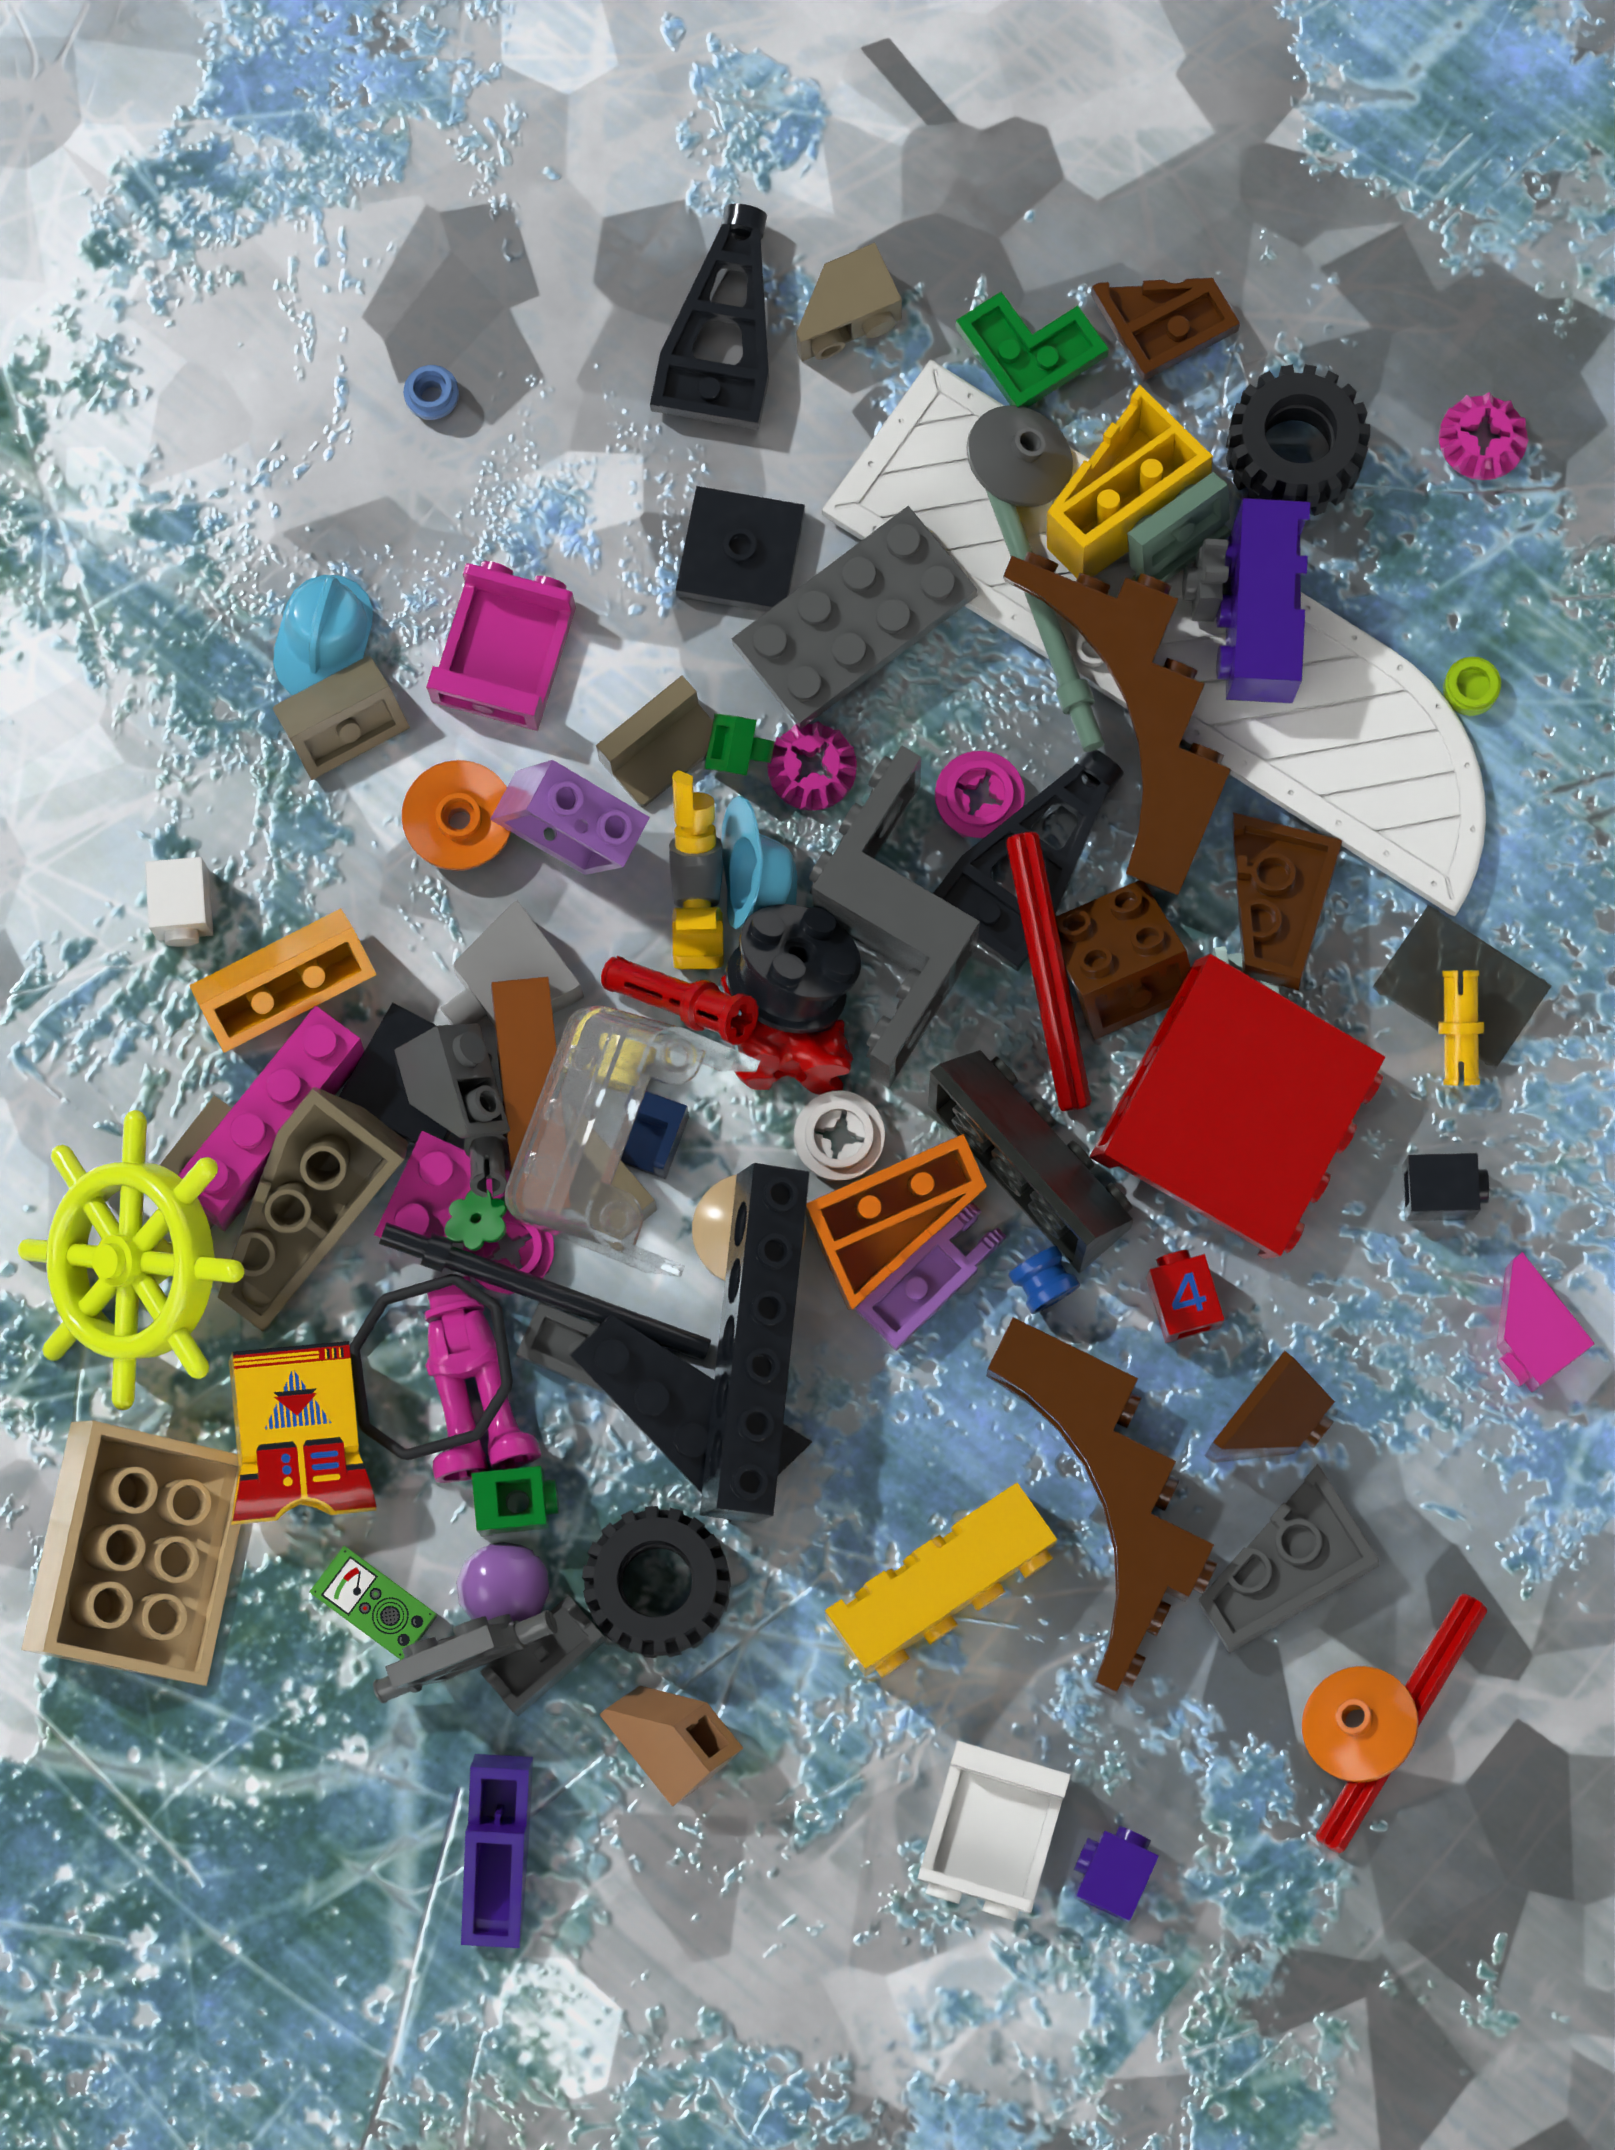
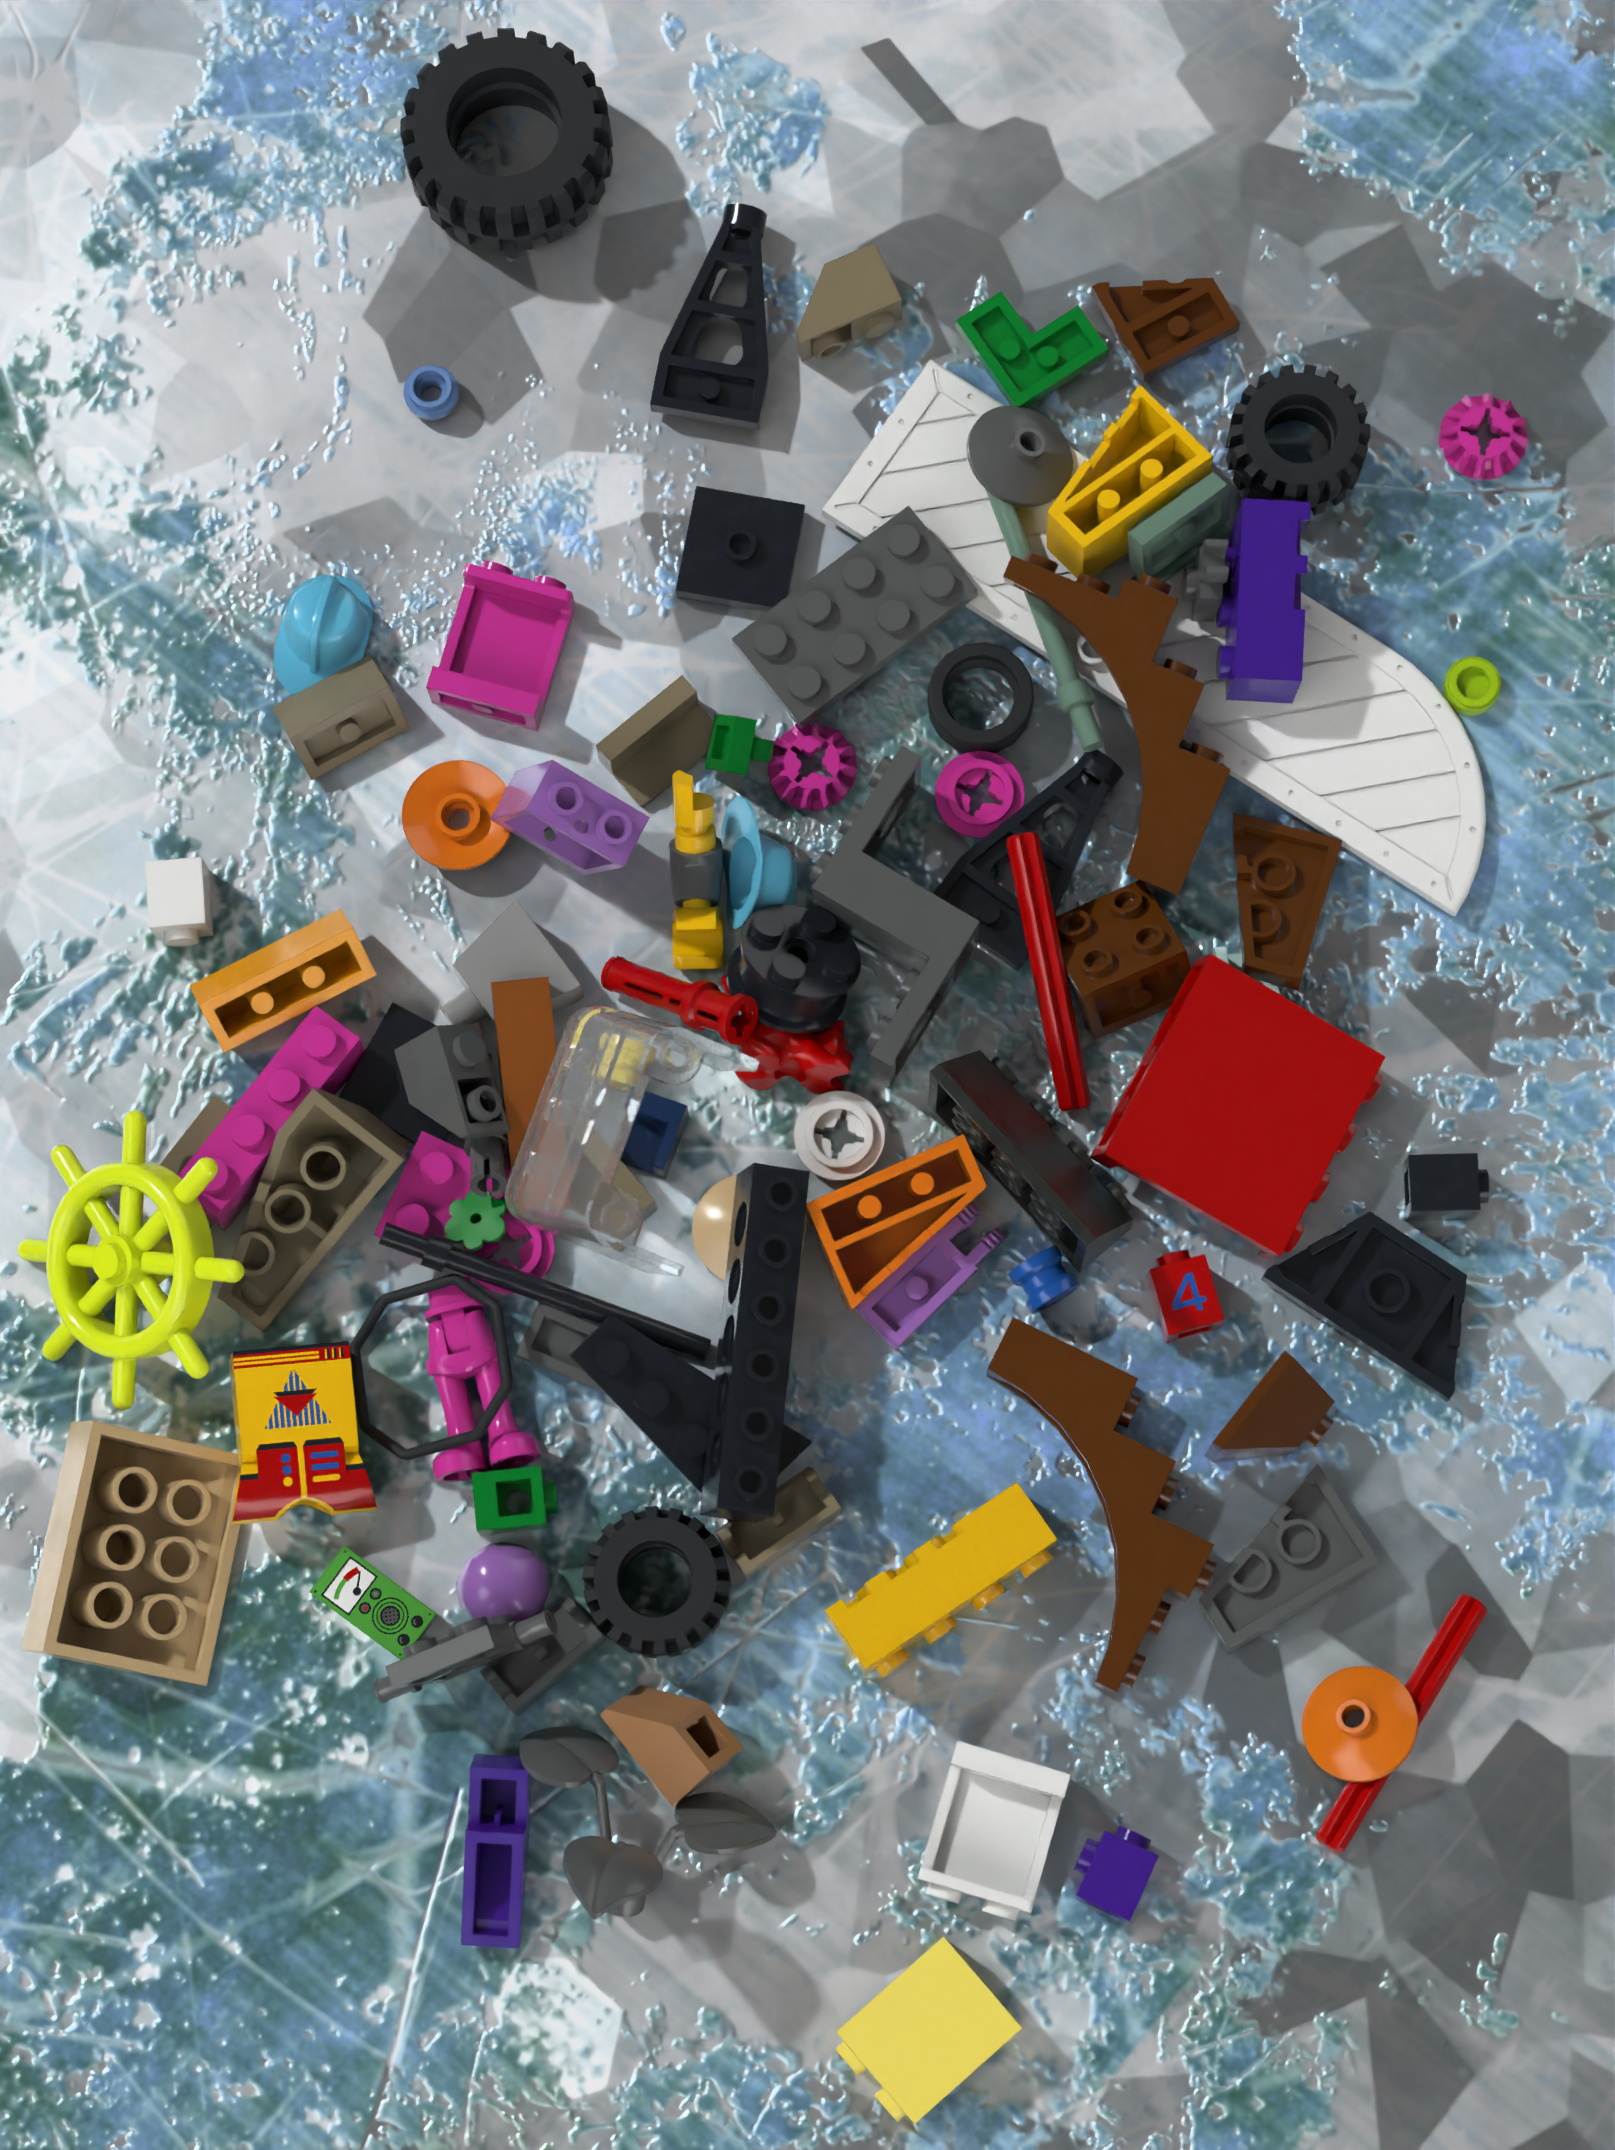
(495, 75): none -> black tyre
(621, 1874): none -> dark grey plant
(799, 1512): none -> dark tan hinge
(926, 2032): none -> light yellow panel
(989, 657): none -> black tyre
(1382, 1296): none -> black wing
(1461, 1028): yellow pin -> none
(1505, 989): clear smoke piece -> none
(1535, 1328): dark pink slope -> none

